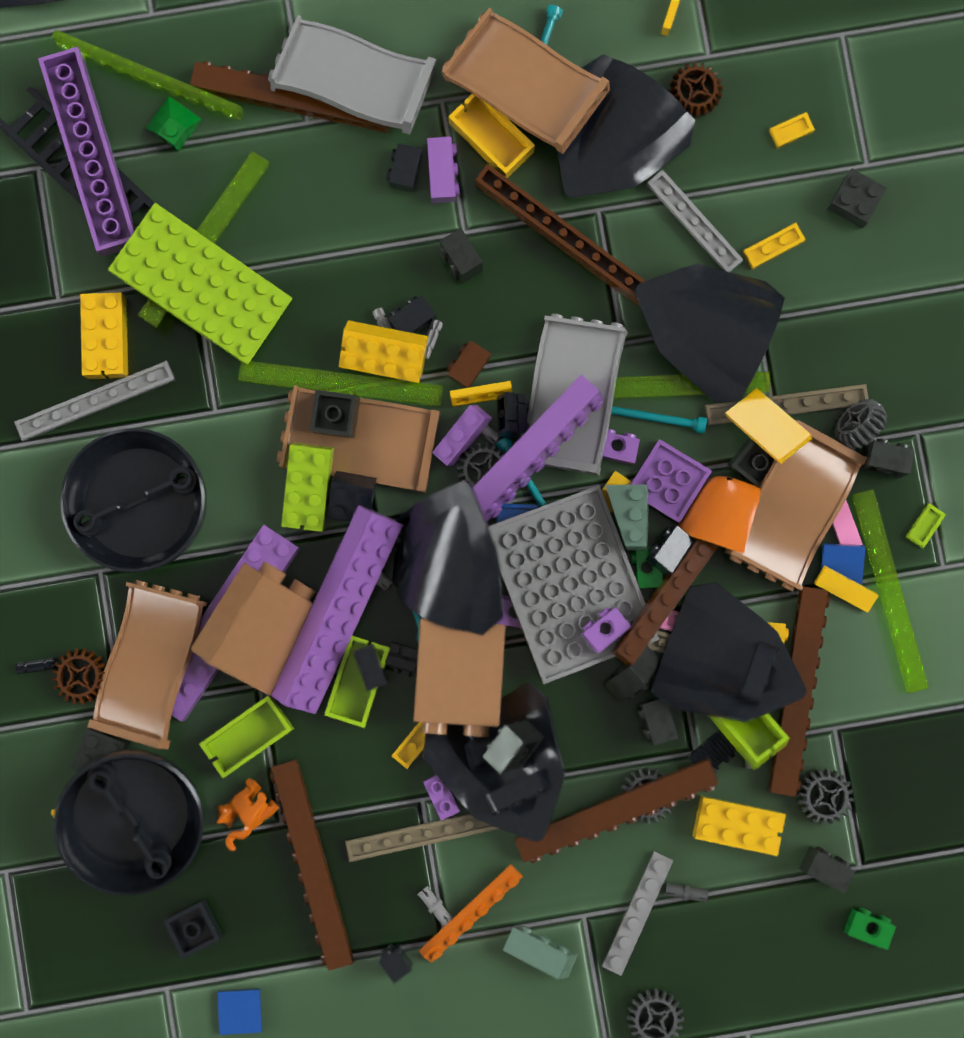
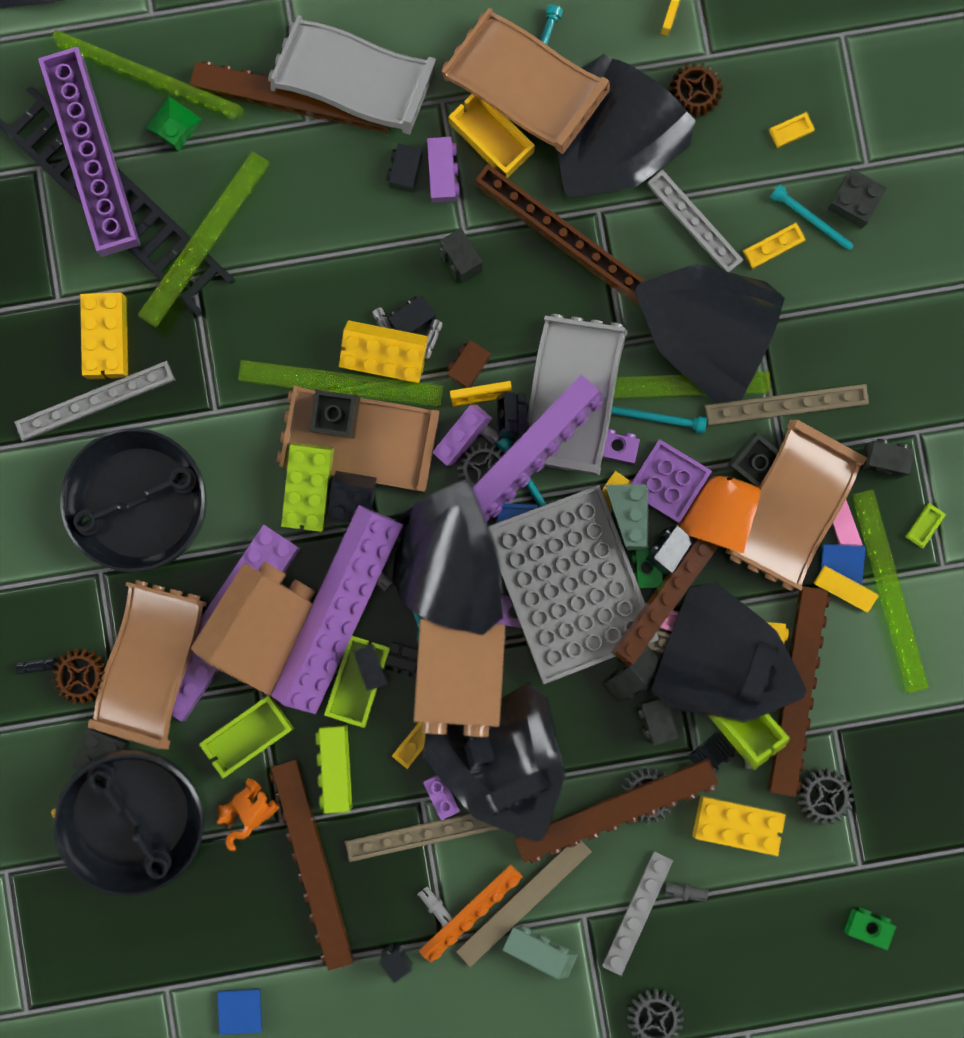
(193, 928): black brick -> none
(200, 284): lime plate -> none
(335, 769): none -> lime piece
(513, 746): pearl dark grey brick -> none
(522, 902): none -> dark tan tile
(617, 626): medium lavender brick -> none
(768, 426): yellow tile -> none
(781, 195): none -> teal piece
(824, 868): pearl dark grey brick -> none
(860, 423): dark grey gear -> none

